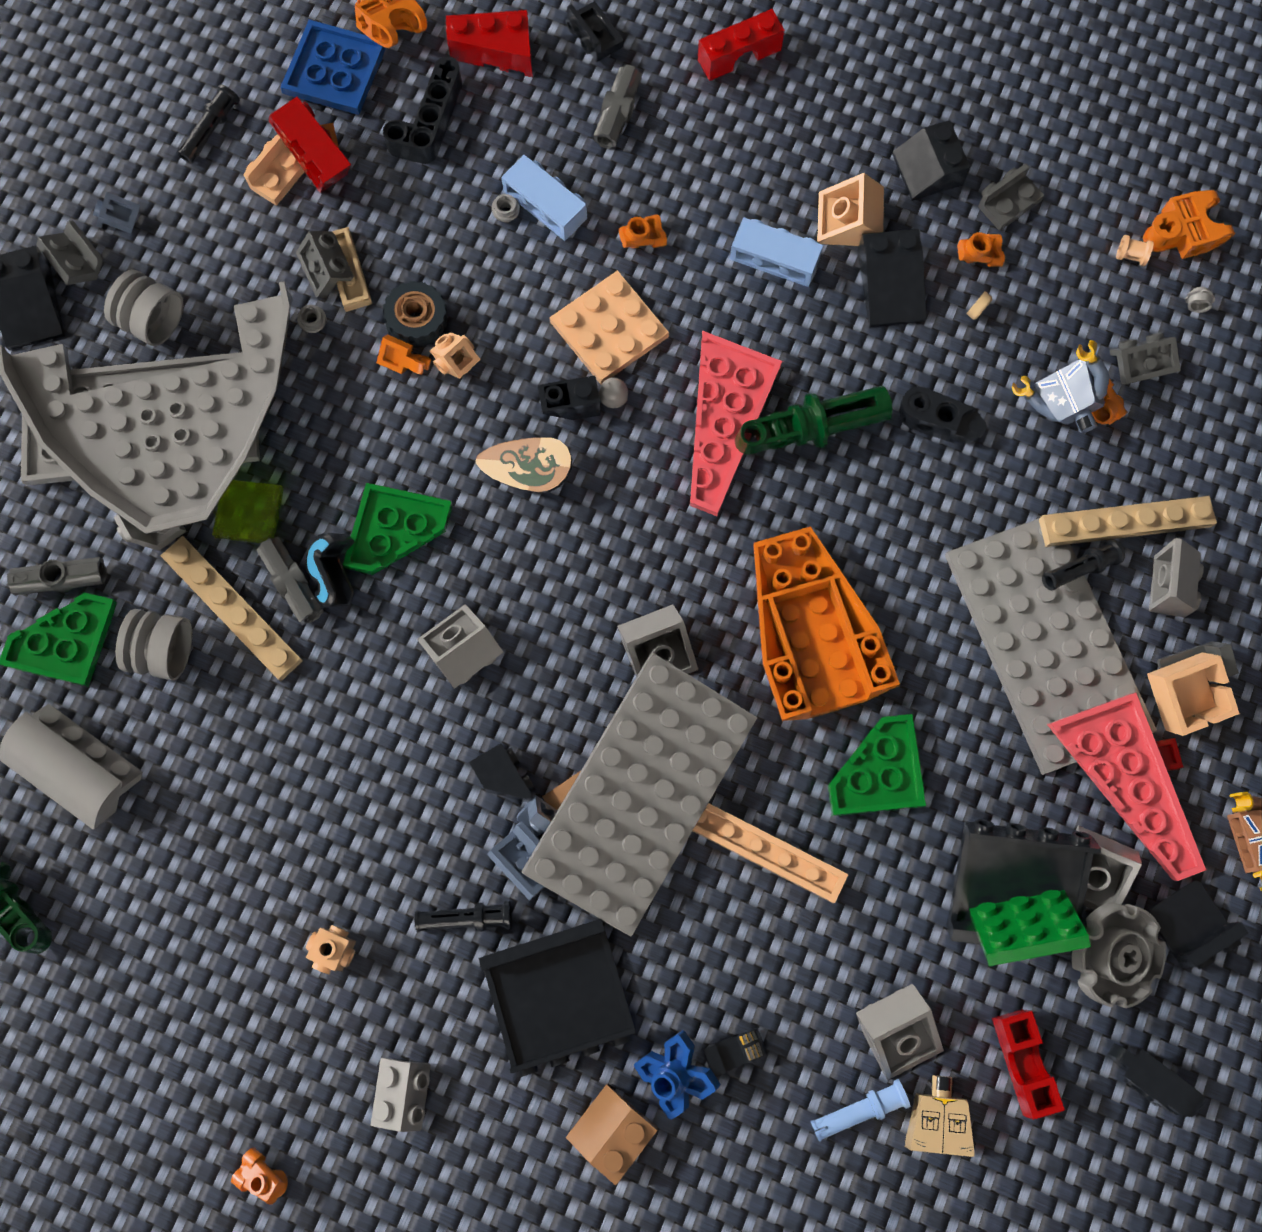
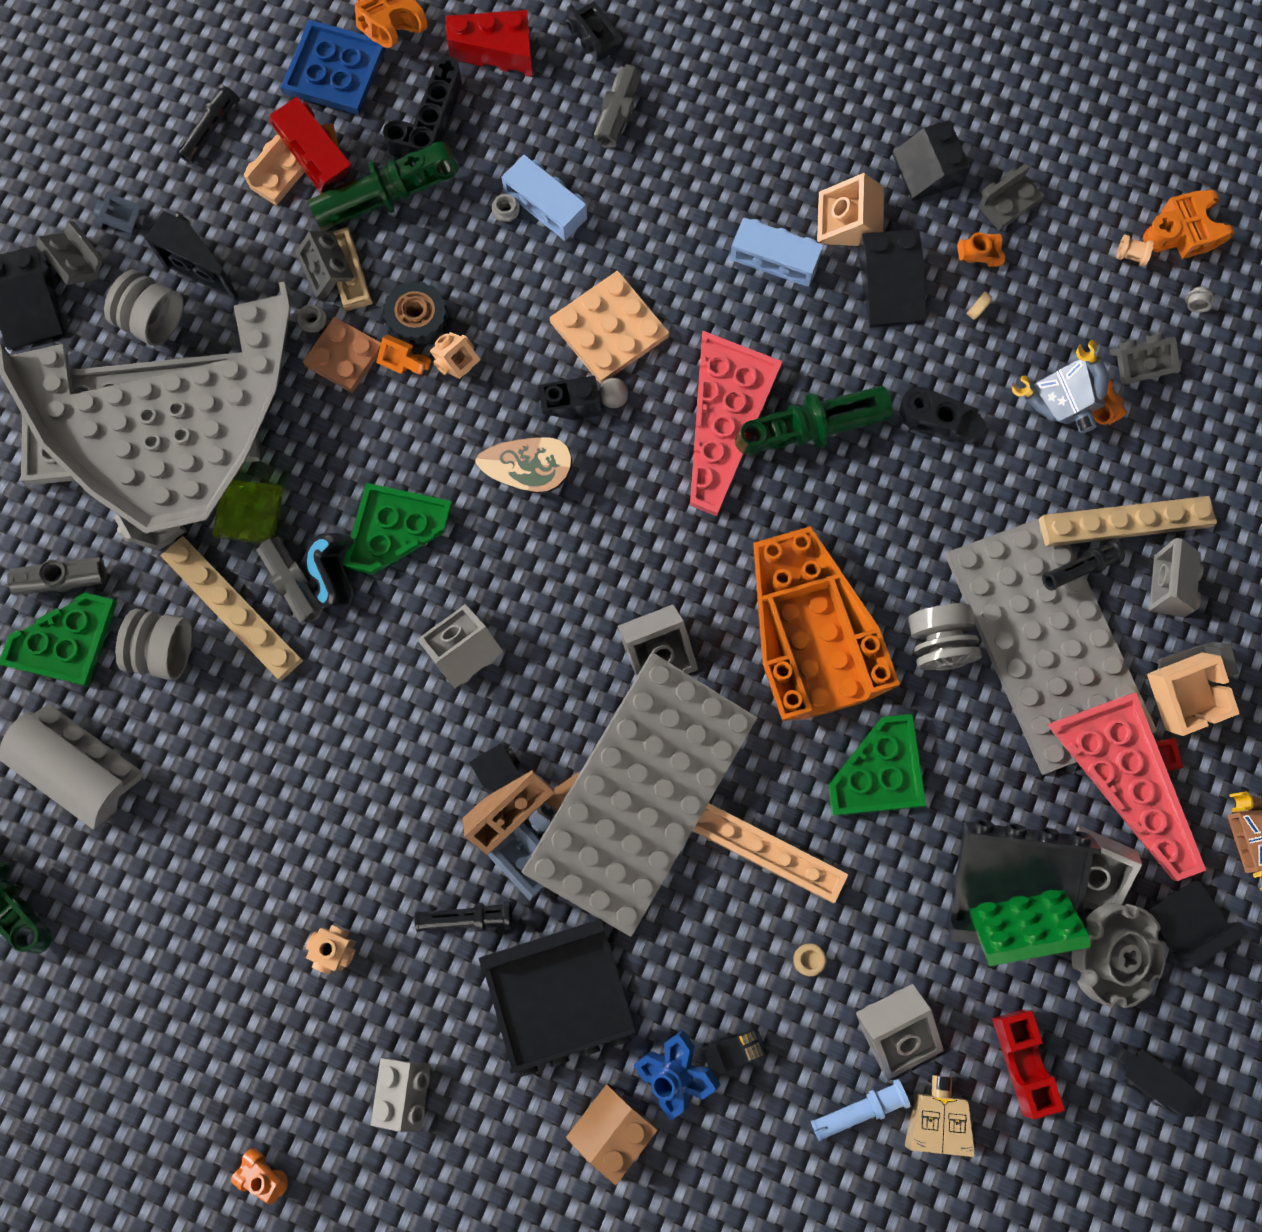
(186, 254): none -> black slope
(343, 354): none -> nougat plate
(384, 185): none -> dark green piece
(505, 810): none -> medium nougat slope
(643, 232): orange plate -> none
(759, 34): red arch -> none
(809, 959): none -> tan tile
(945, 643): none -> light grey wheel

